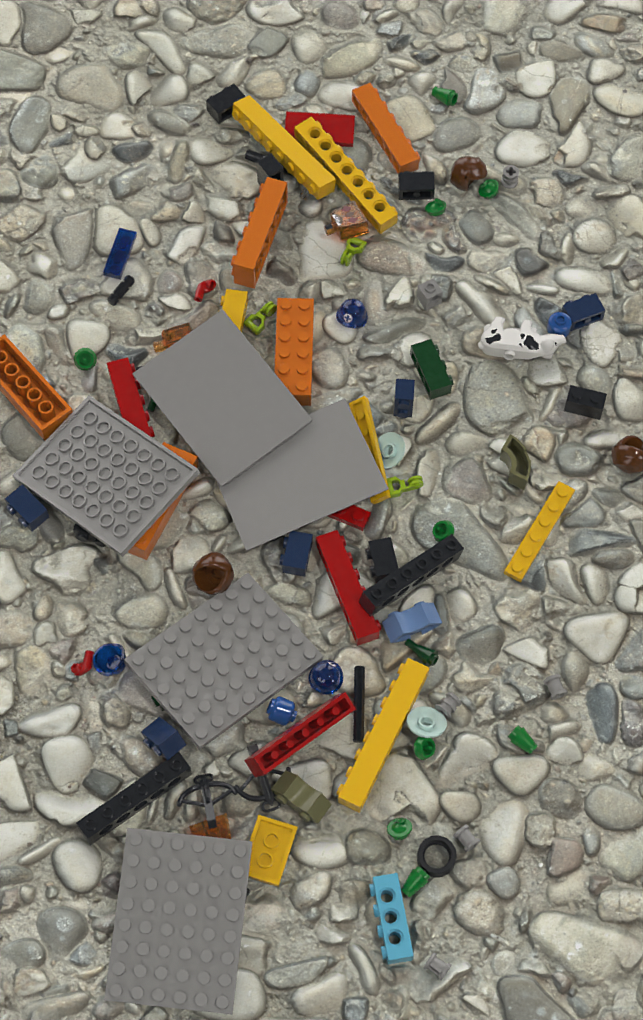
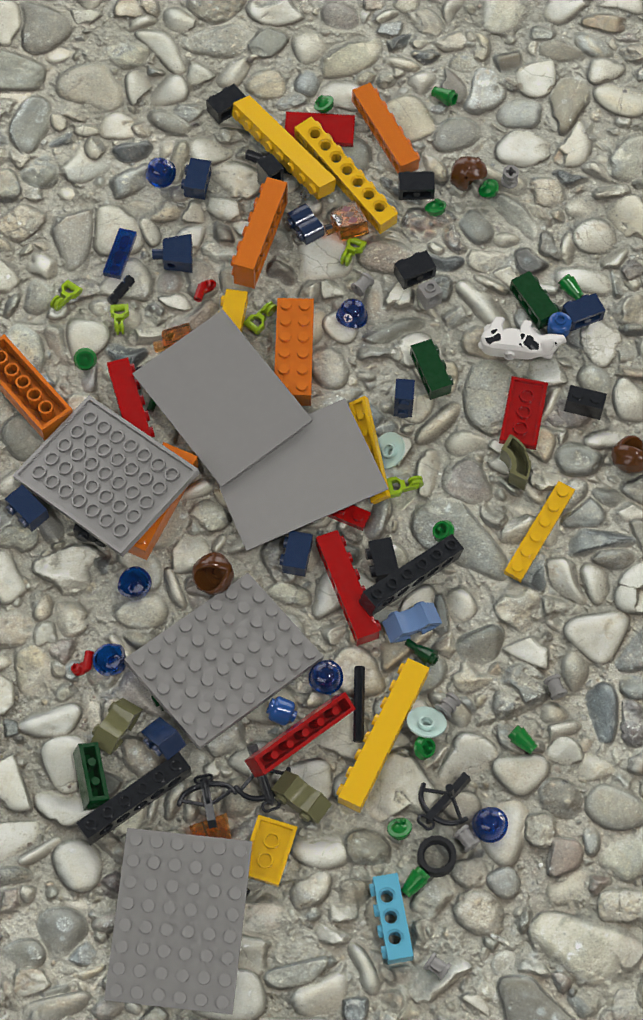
(59, 301): none -> lime piece
(90, 775): none -> dark green brick
(119, 317): none -> lime piece
(121, 717): none -> olive brick
(134, 583): none -> clear blue helmet
(160, 172): none -> clear blue helmet
(176, 253): none -> dark blue torso
(197, 178): none -> dark blue brick
(305, 223): none -> dark blue brick
(324, 103): none -> green hat
(362, 284): none -> light grey bush
(414, 269): none -> black brick
(448, 796): none -> black piece
(490, 824): none -> clear blue helmet
(524, 411): none -> red tile
(533, 299): none -> dark green brick
(571, 287): none -> green cone

